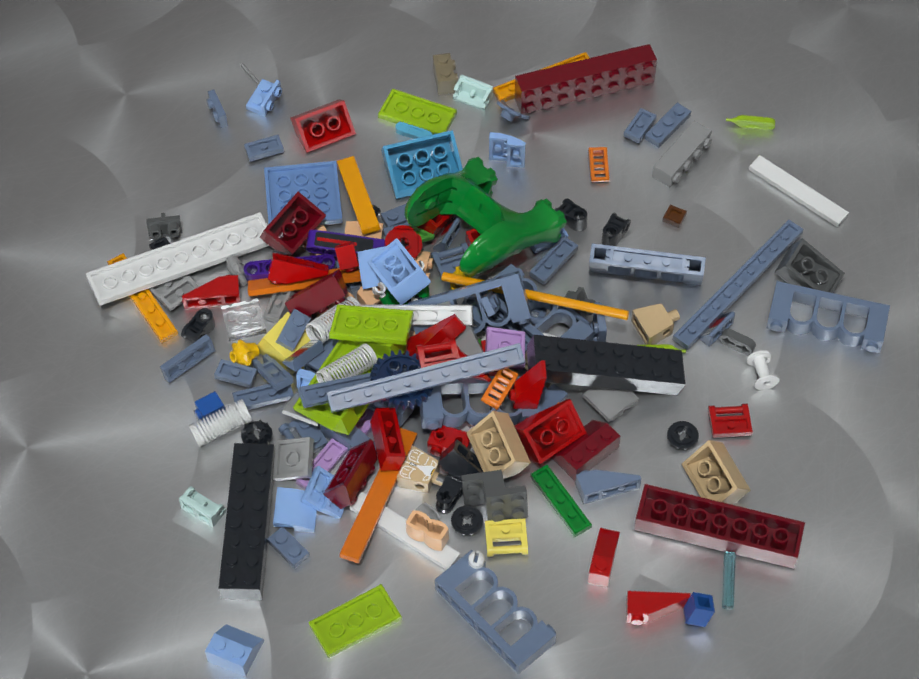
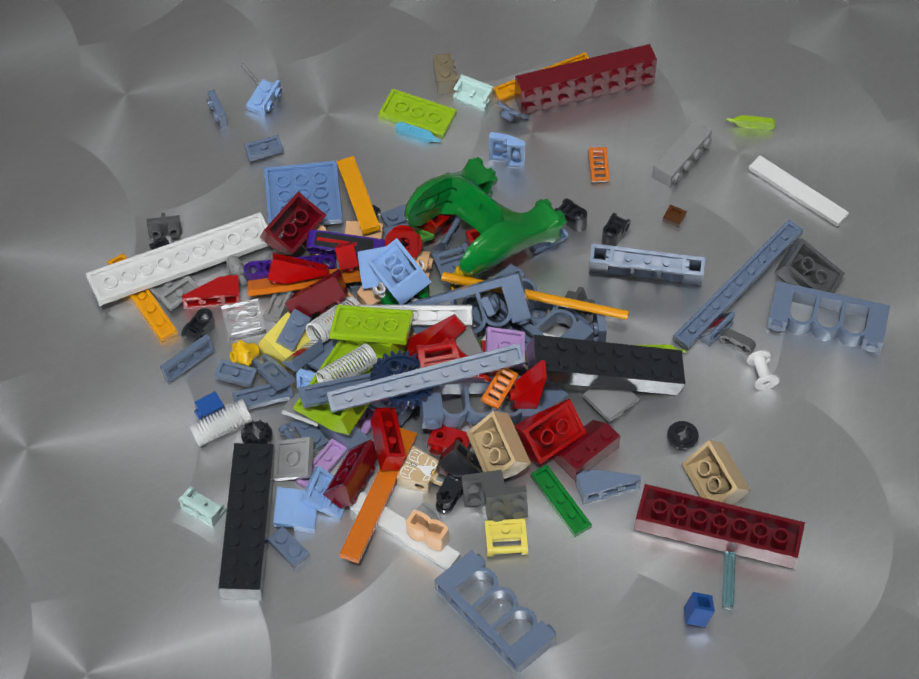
(233, 649): light blue slope -> none
(323, 125): red slope -> none
(355, 621): lime tile -> none
(419, 160): dark azure slope -> none
(467, 512): black gear -> none
(480, 562): white hinge -> none
(553, 260): sand blue plate -> none
(603, 557): red slope -> none
(639, 125): sand blue plate -> none
(649, 606): red slope -> none
(654, 323): tan torso -> none
(667, 125): sand blue plate -> none
(730, 425): red plate -> none

